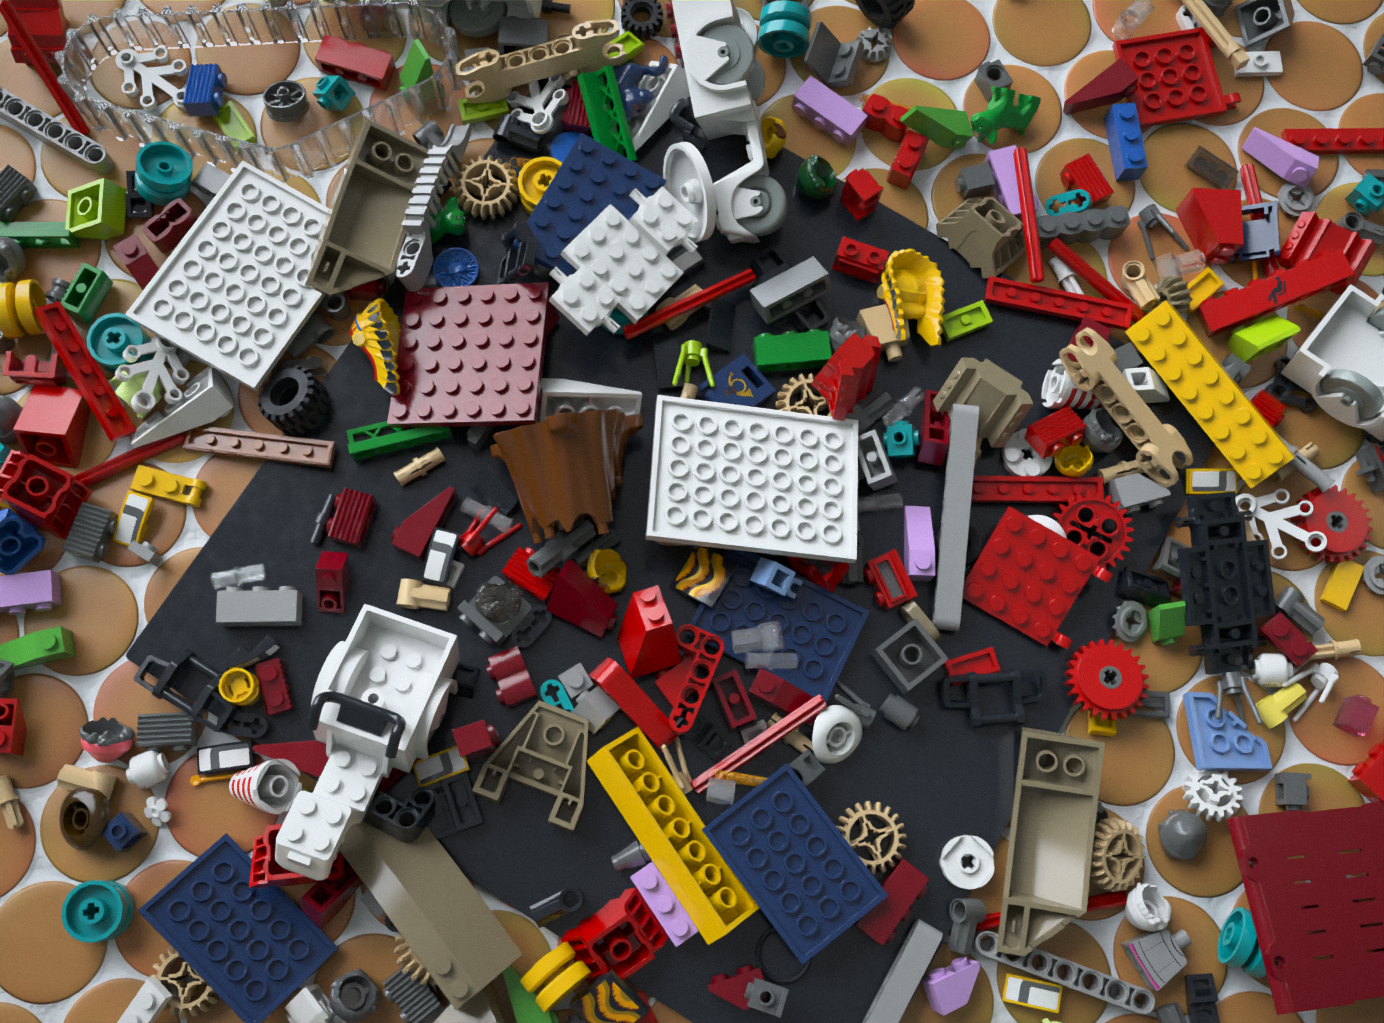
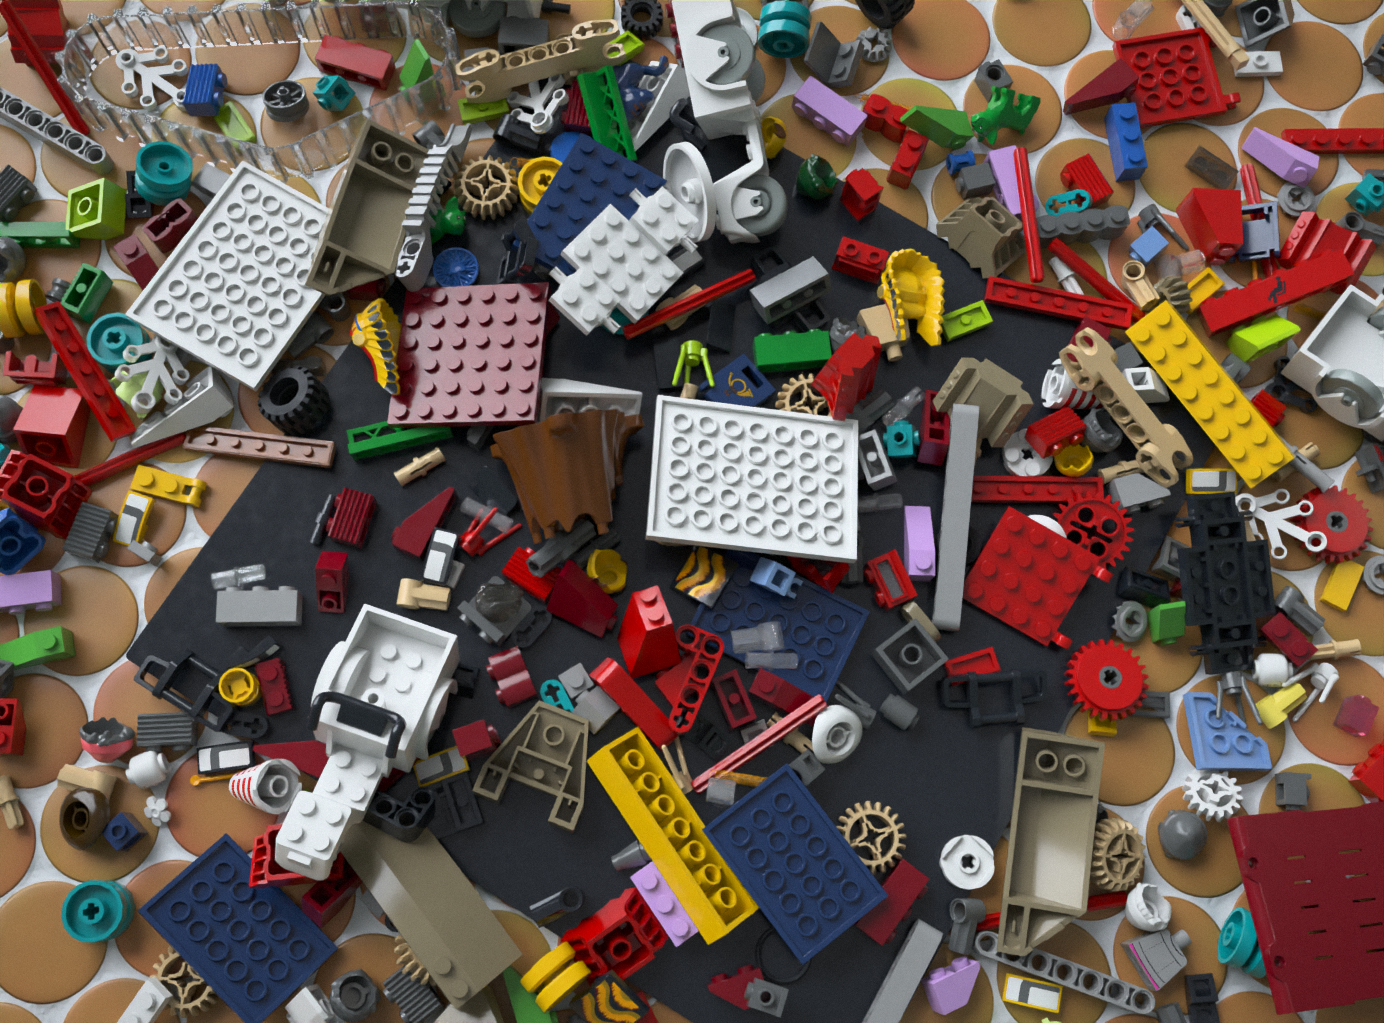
(956, 162): none -> blue bush
(1148, 247): none -> medium blue brick

